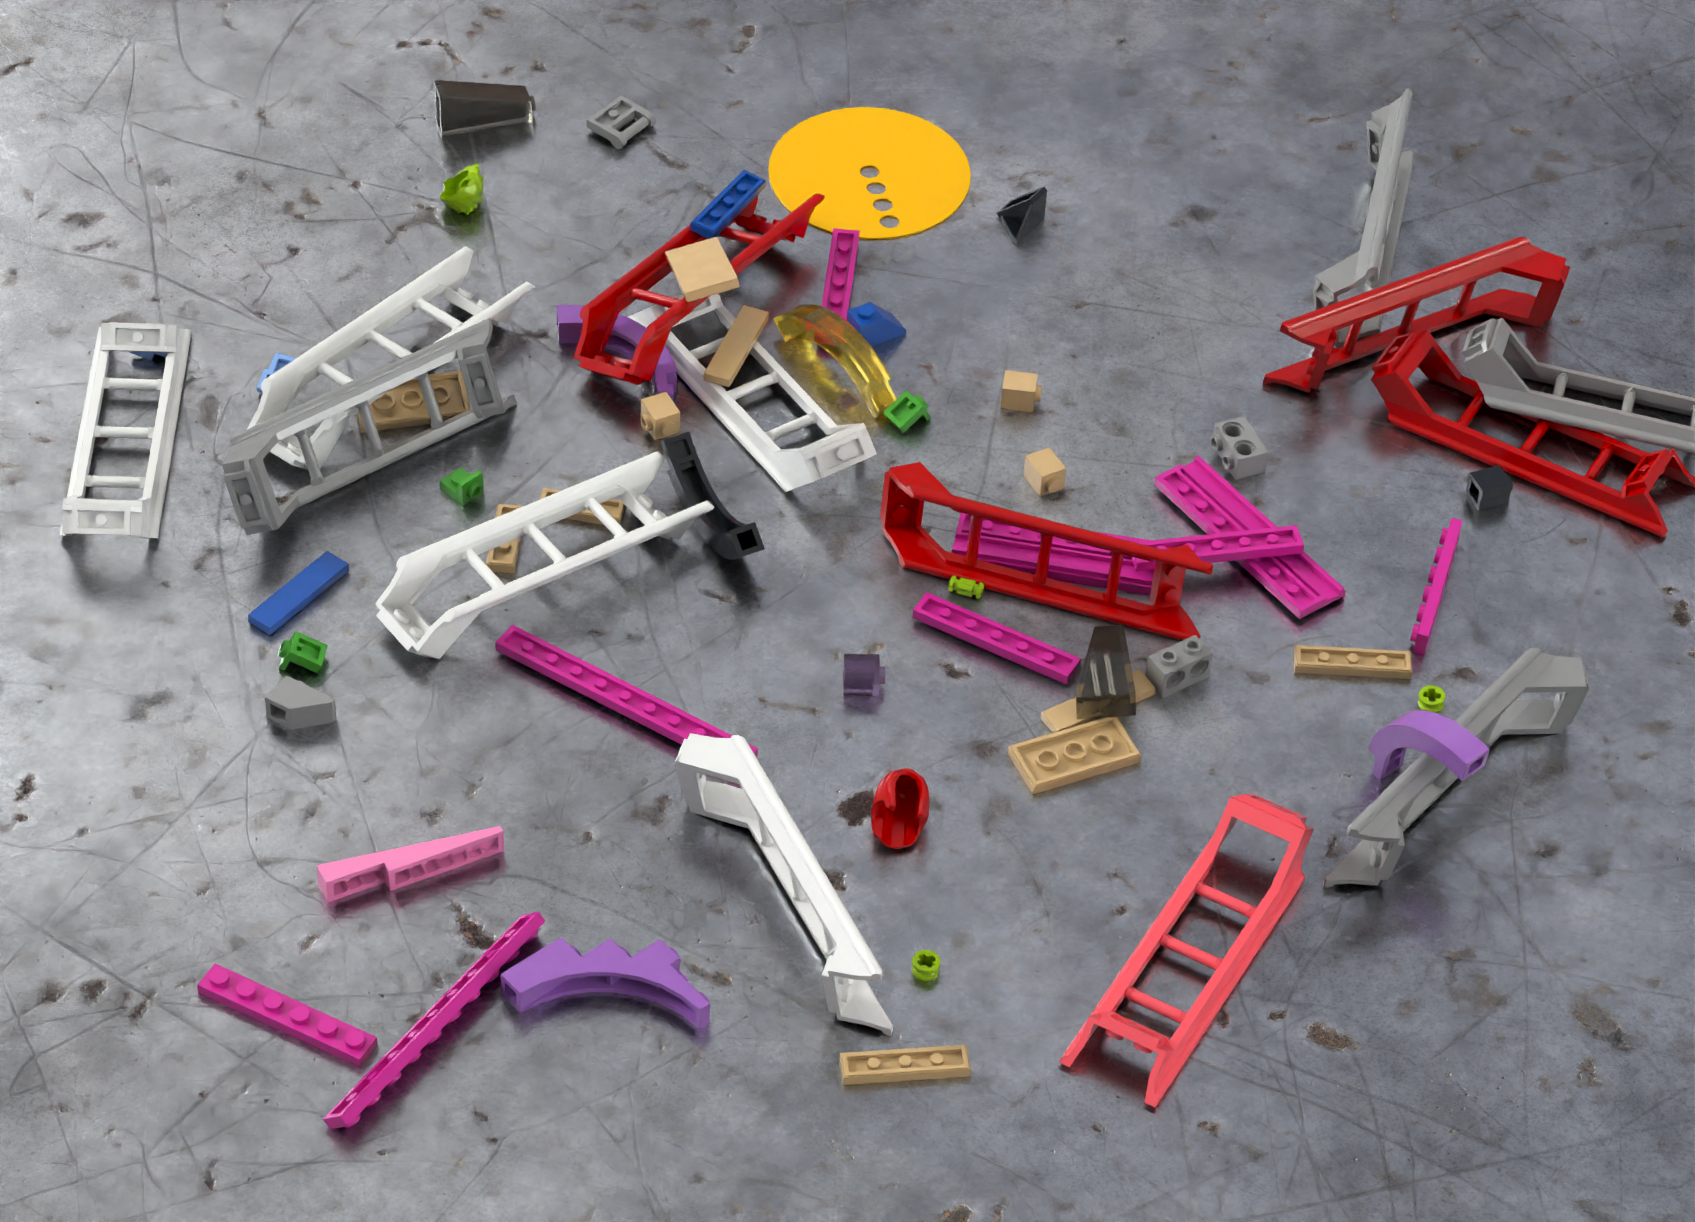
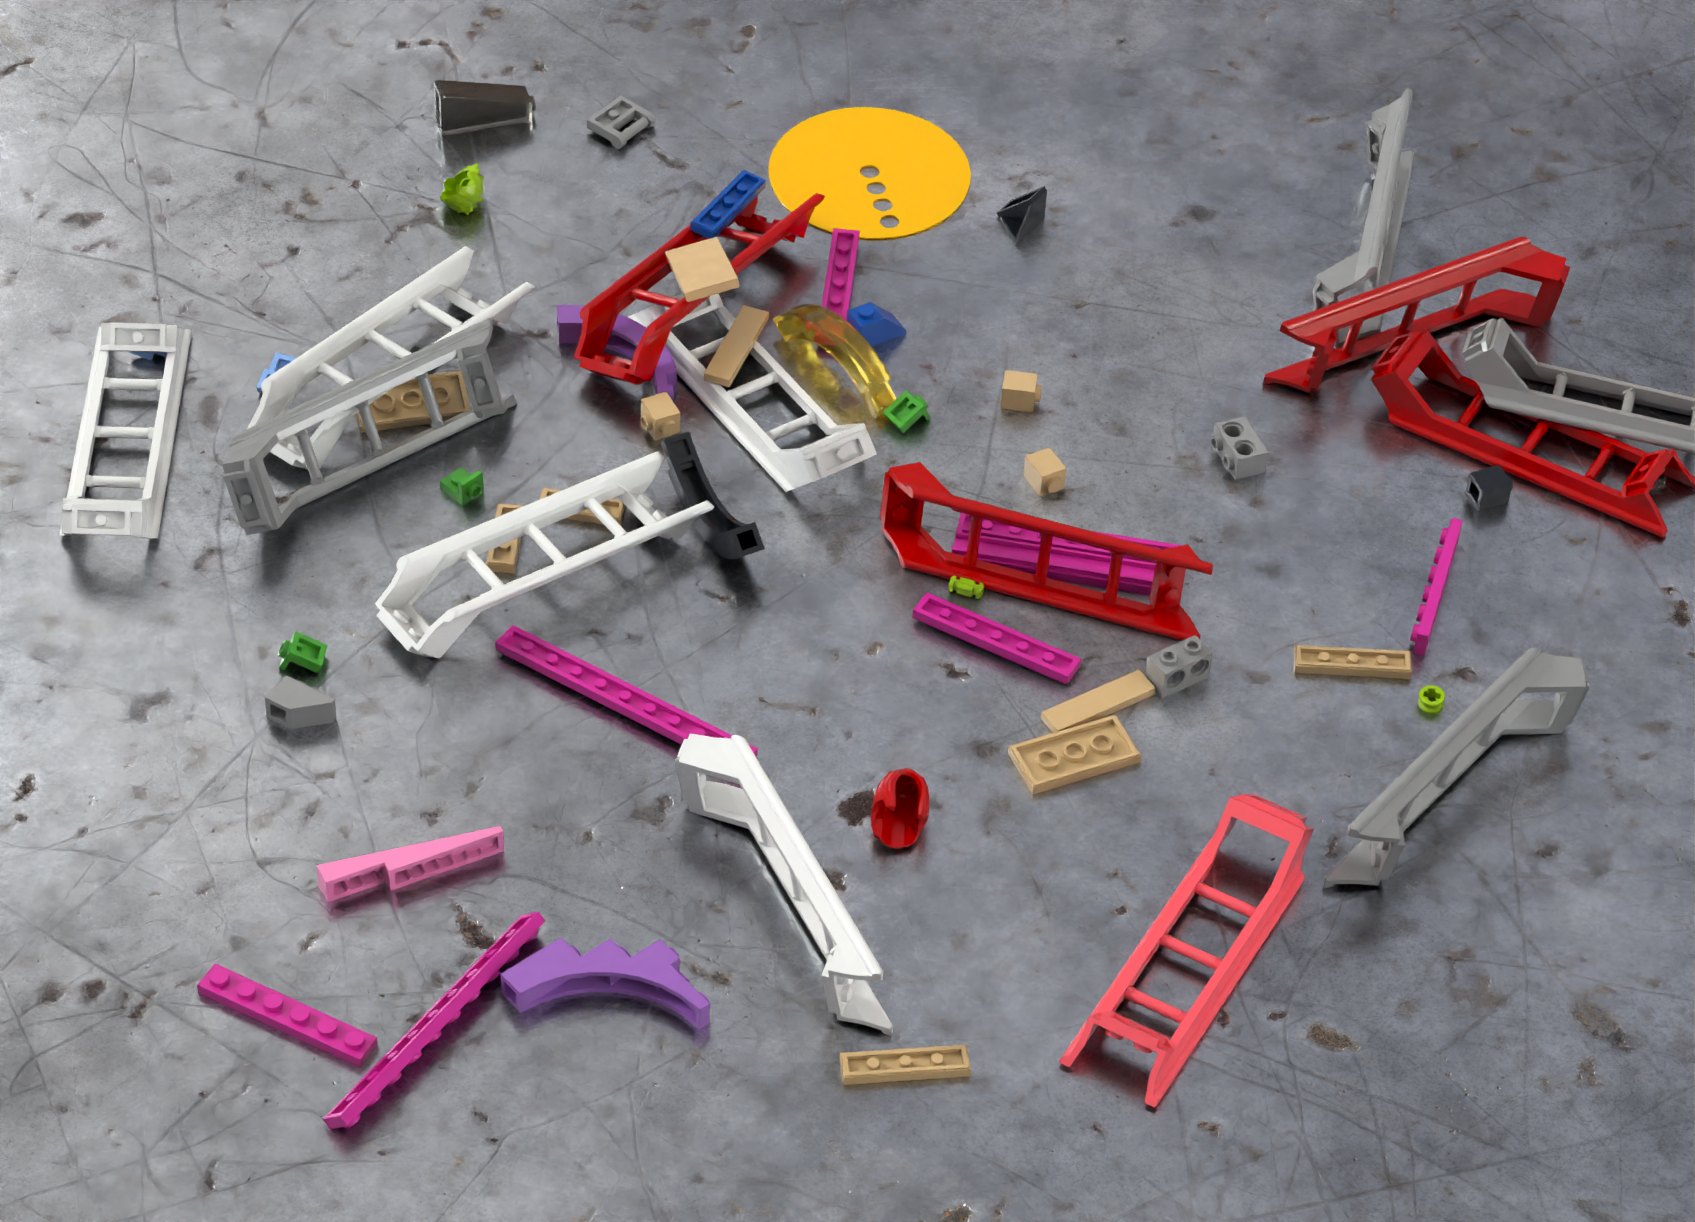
(298, 592): blue tile -> none
(862, 674): clear purple brick -> none
(923, 972): lime bush -> none
(1106, 678): clear smoke slope -> none
(1221, 509): dark pink plate -> none
(1232, 545): dark pink plate -> none
(1430, 734): medium lavender arch -> none

